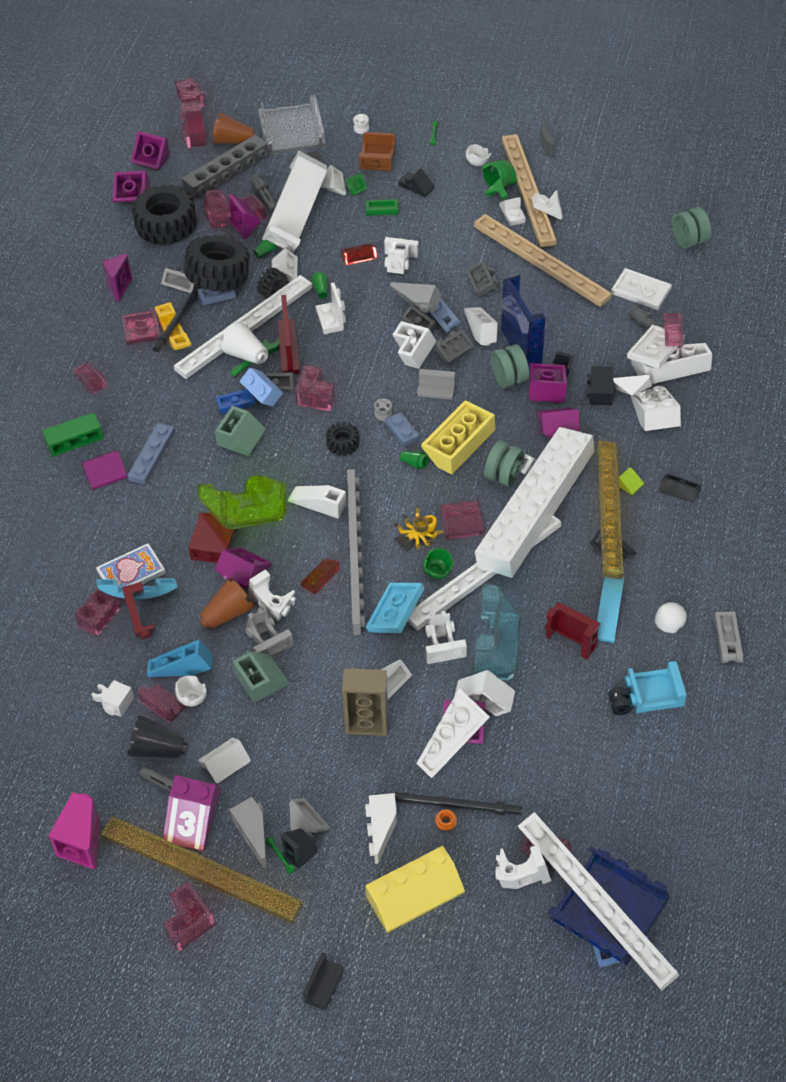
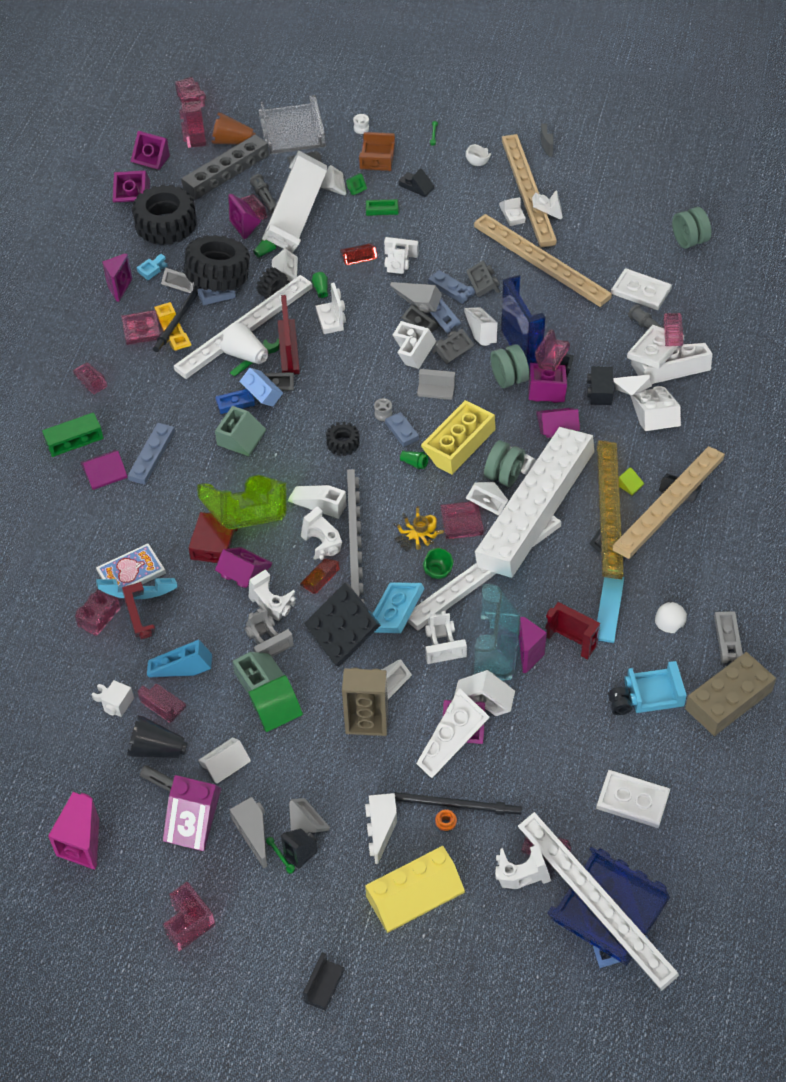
(151, 268): none -> medium azure plate
(190, 691): white hair -> none
(202, 869): clear yellow plate -> none
(216, 208): clear pink brick -> none
(225, 605): dark orange cone -> none
(275, 703): none -> green slope
(312, 390): clear pink brick -> none
(319, 527): none -> white tile
(342, 624): none -> black plate
(451, 287): none -> sand blue plate
(487, 496): none -> white slope
(500, 177): green piece -> none
(531, 643): none -> magenta slope
(551, 351): none -> clear pink panel
(633, 798): none -> white tile
(668, 502): none -> tan plate
(730, 693): none -> dark tan brick

